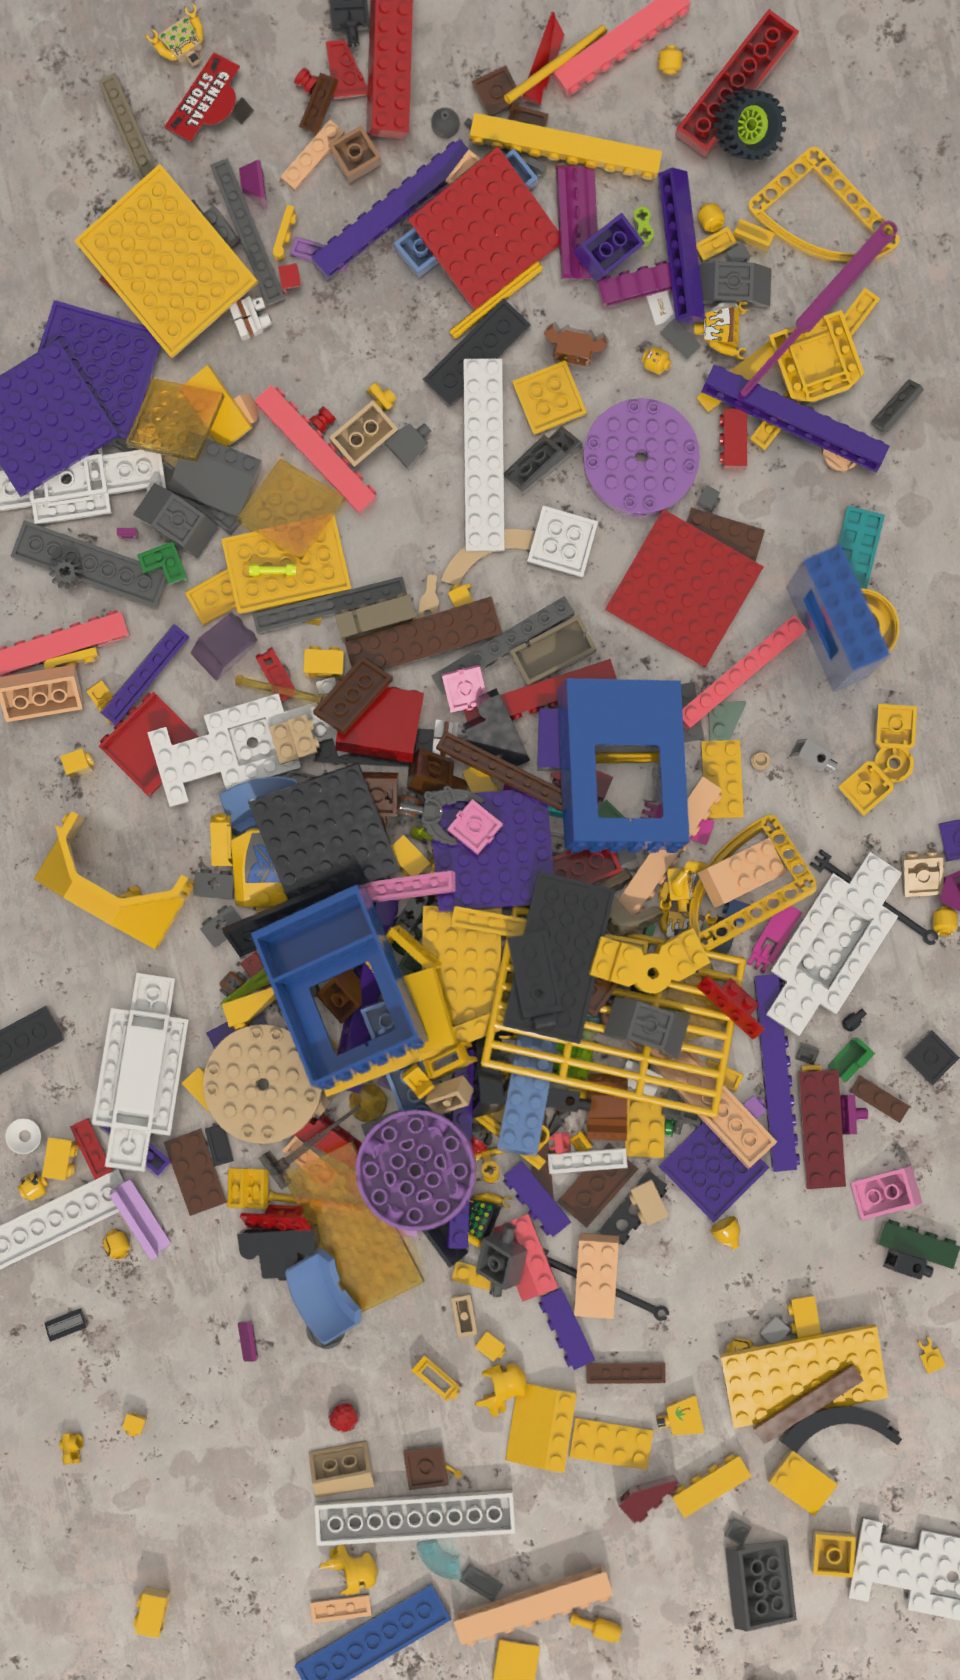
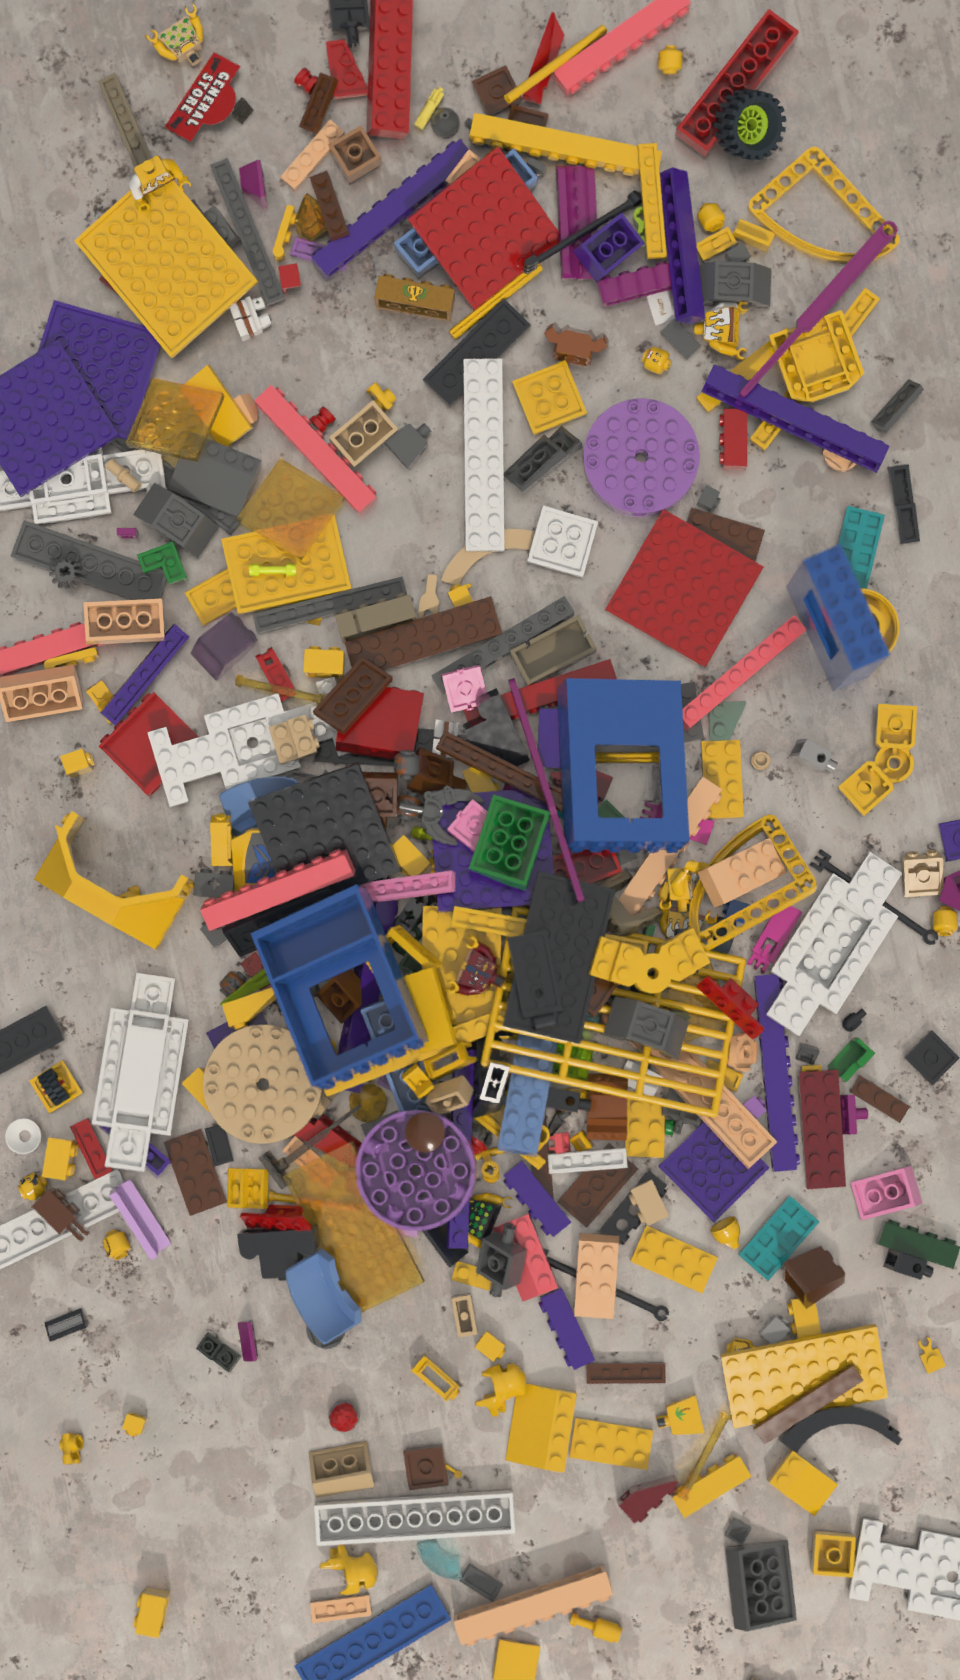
(56, 1086): none -> plate
(60, 1213): none -> reddish brown brick
(123, 475): none -> tan pin
(123, 621): none -> light nougat brick
(153, 175): none -> torso
(218, 1352): none -> pearl dark grey slope
(278, 889): none -> coral brick
(310, 219): none -> clear yellow slope
(329, 205): none -> reddish brown plate
(406, 764): none -> dark grey head
(414, 297): none -> pearl gold brick
(425, 1132): none -> reddish brown dish
(429, 108): none -> light yellow piece
(477, 971): none -> torso
(493, 1081): none -> slope
(510, 842): none -> green slope
(545, 787): none -> magenta piece
(634, 199): none -> black hinge
(651, 200): none -> yellow tile
(673, 1259): none -> yellow plate
(704, 1456): none -> clear yellow bar
(742, 1052): none -> light nougat plate
(778, 1238): none -> teal plate
(813, 1275): none -> reddish brown slope
(903, 503): none -> black slope

